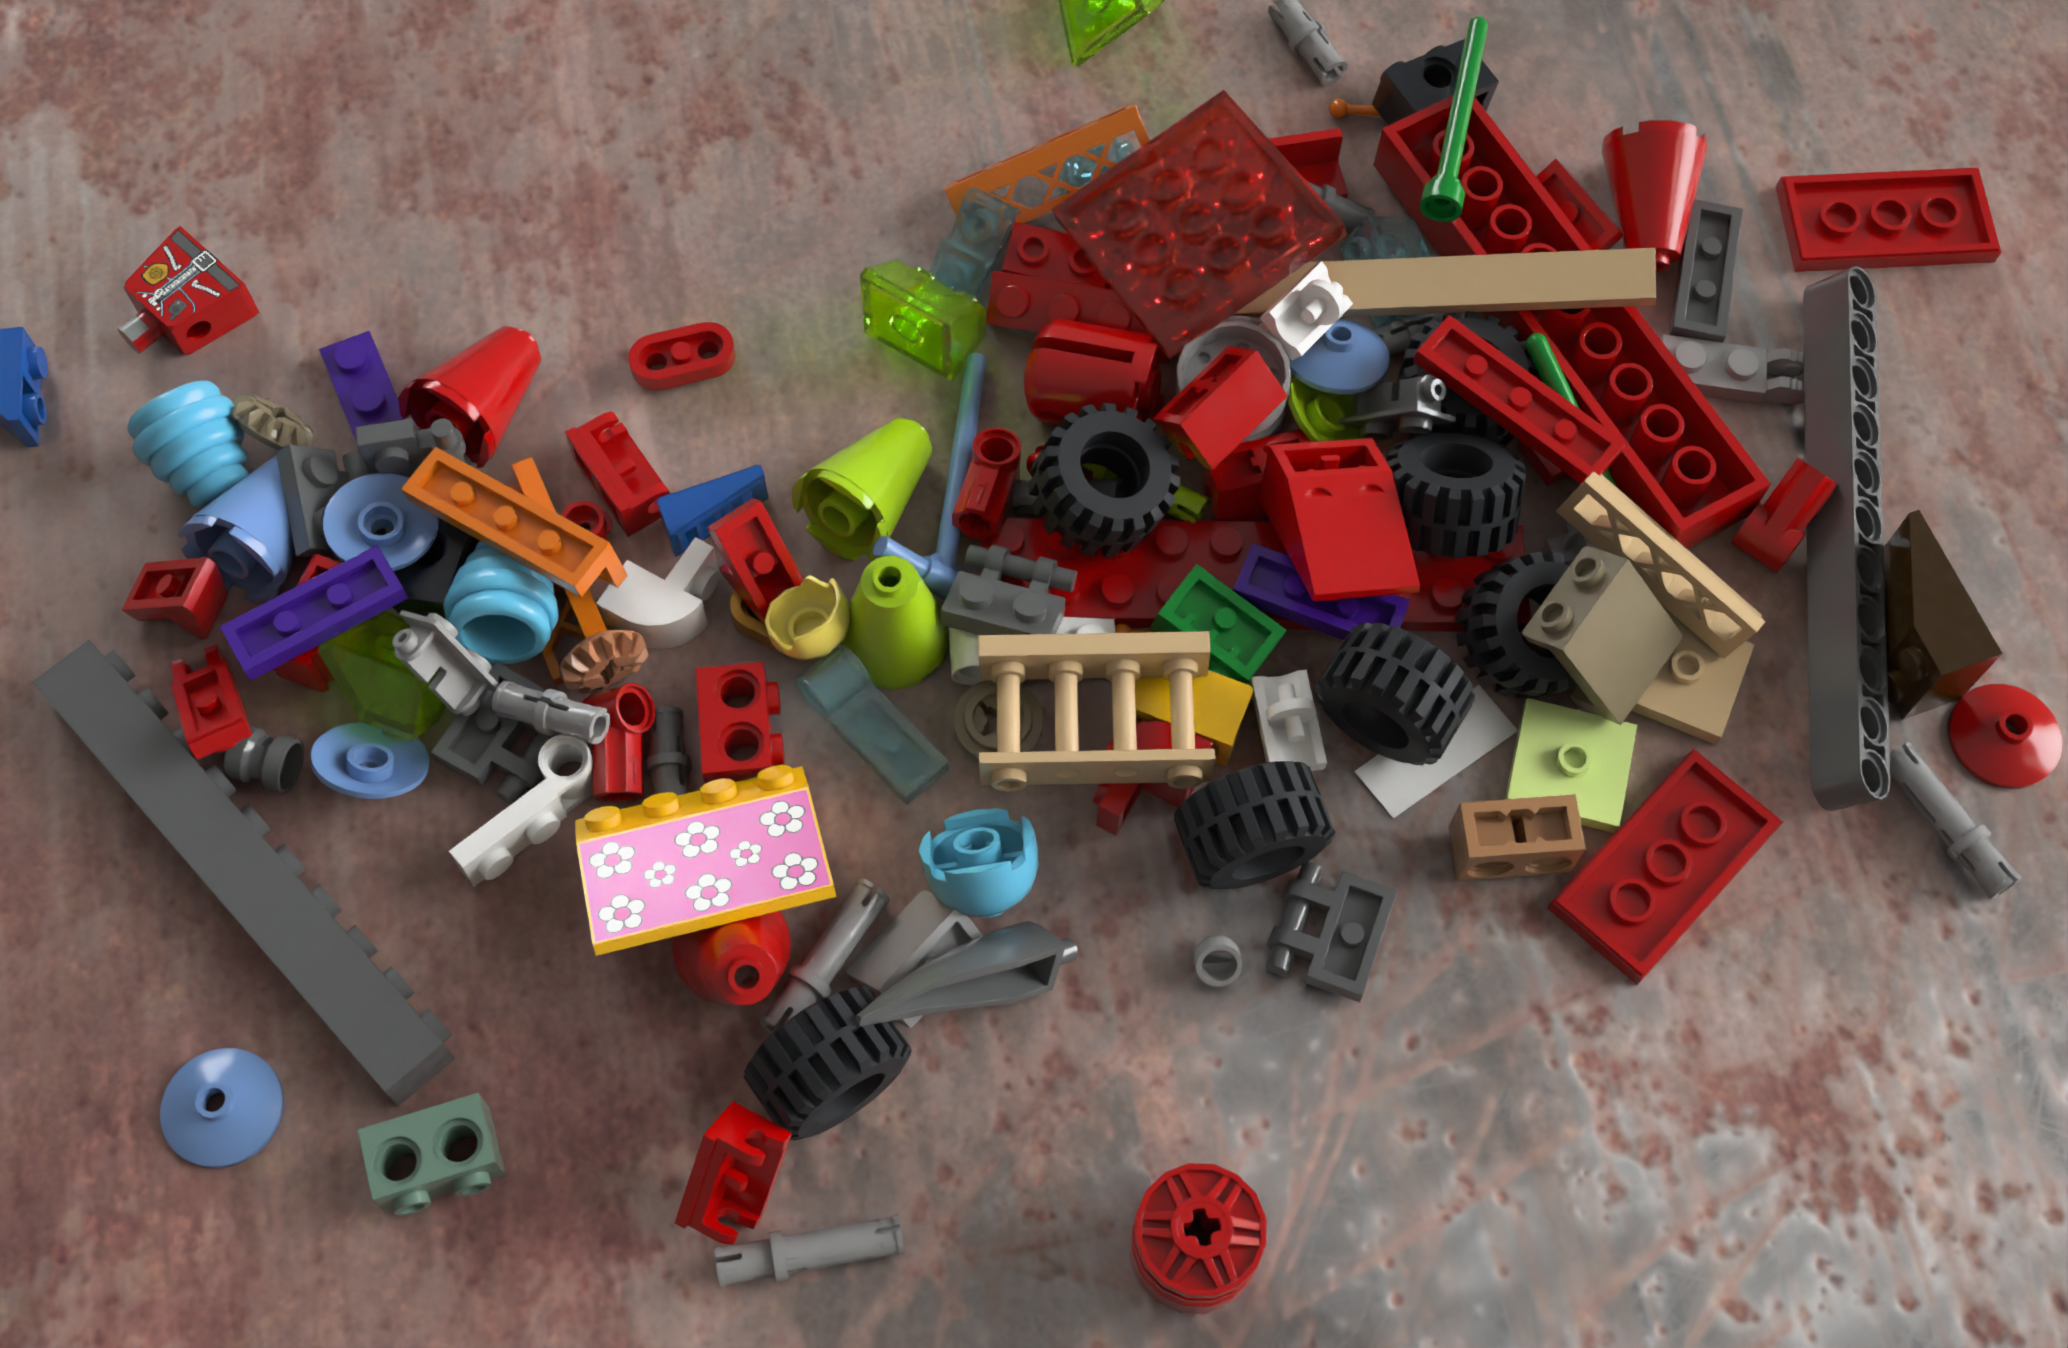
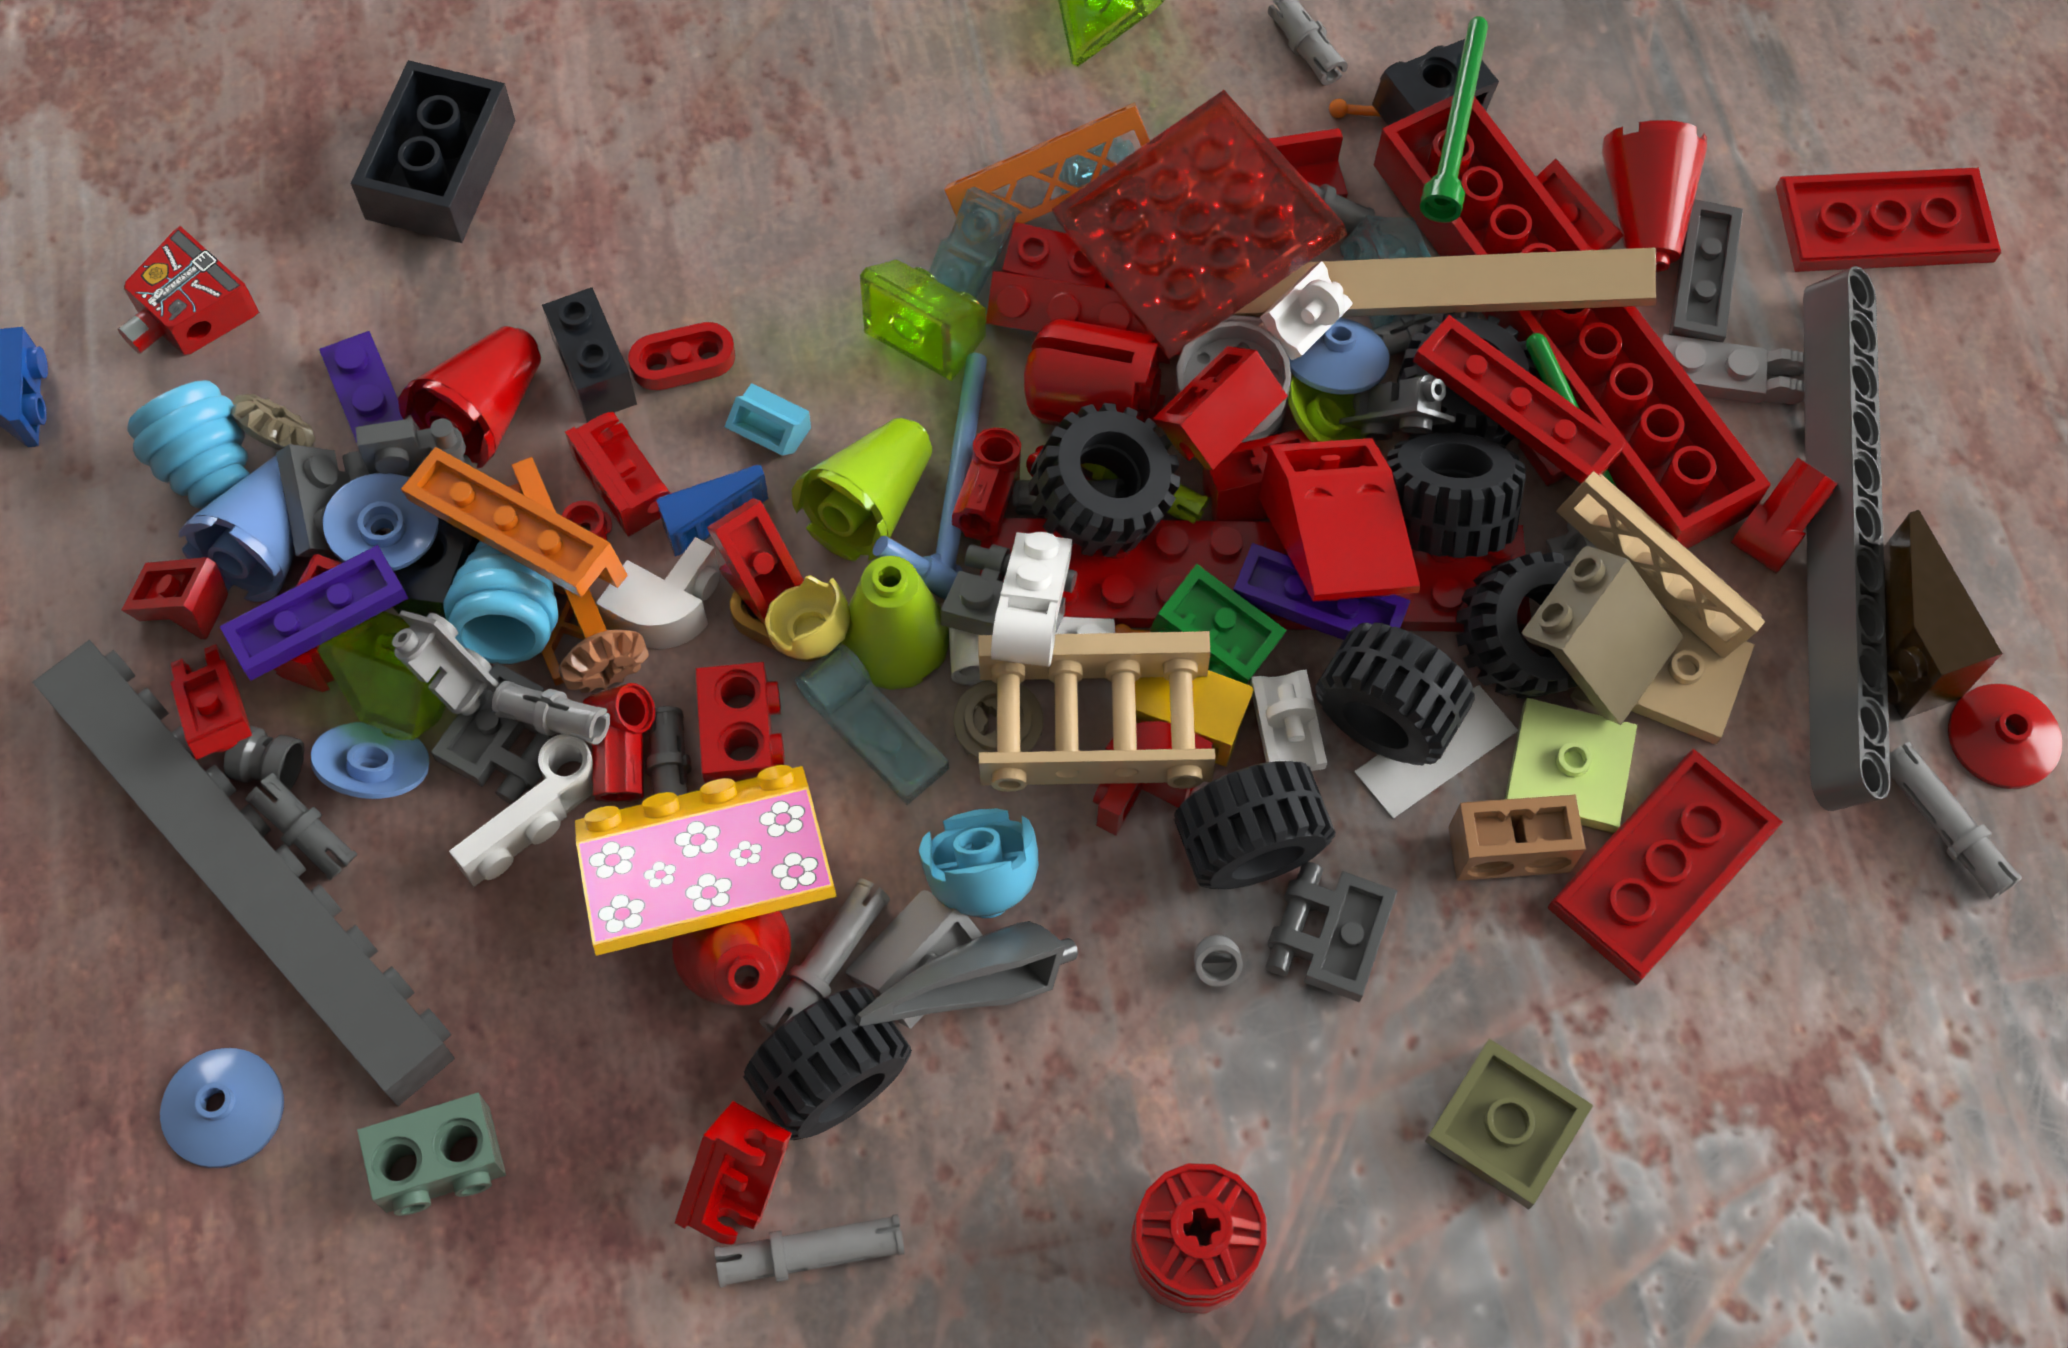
(301, 826): none -> dark grey pin
(434, 151): none -> black brick
(589, 354): none -> black brick
(769, 420): none -> medium azure piece
(1031, 599): none -> white plate
(1509, 1124): none -> olive plate

